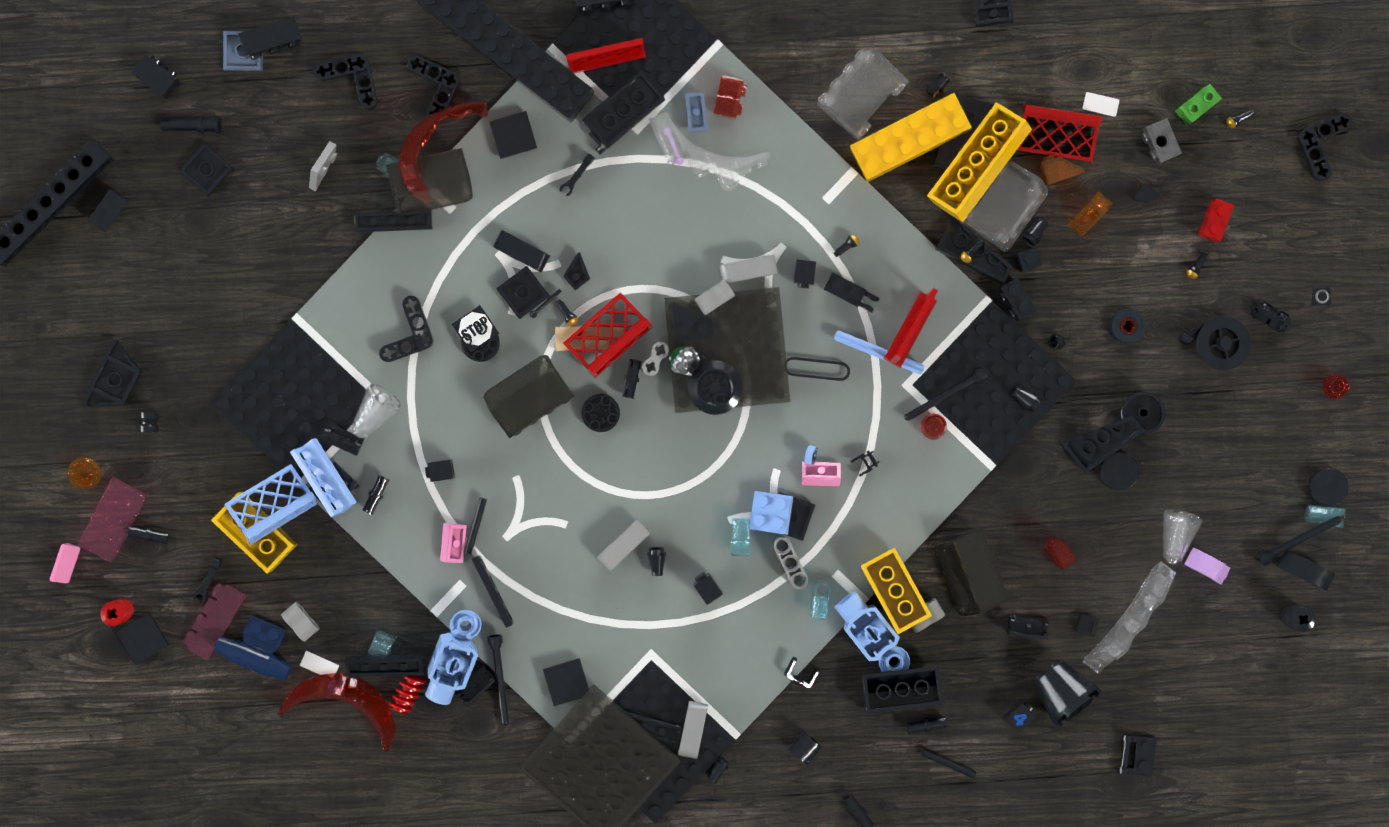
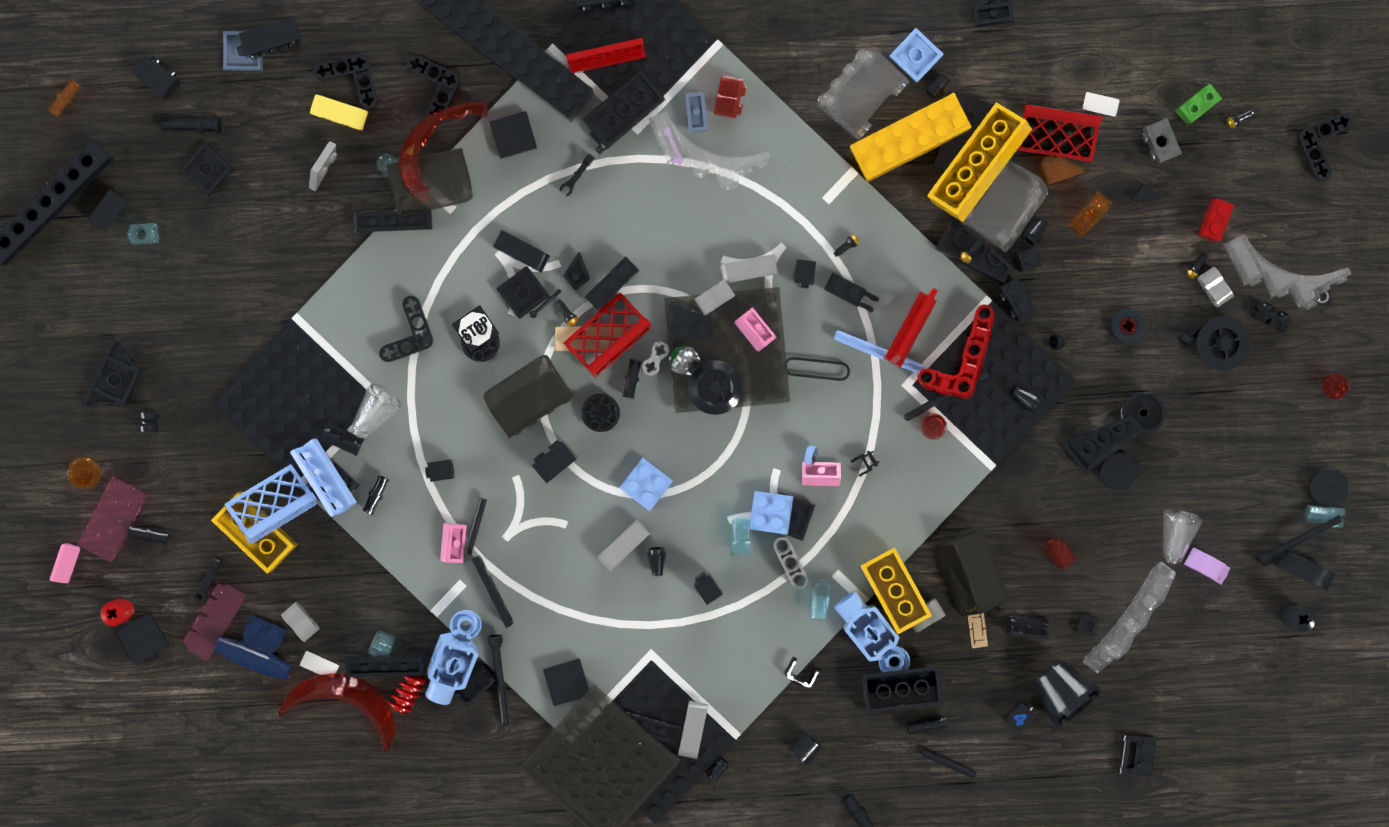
(64, 97): none -> clear orange pin
(151, 234): none -> clear light blue brick
(338, 112): none -> light yellow beam
(554, 461): none -> black brick
(612, 283): none -> black arch
(646, 484): none -> light blue plate
(755, 329): none -> bright pink slope
(916, 55): none -> light blue plate
(971, 364): none -> red beam
(977, 630): none -> tan sticker
(1215, 287): none -> light grey axle
(1253, 267): none -> clear arch

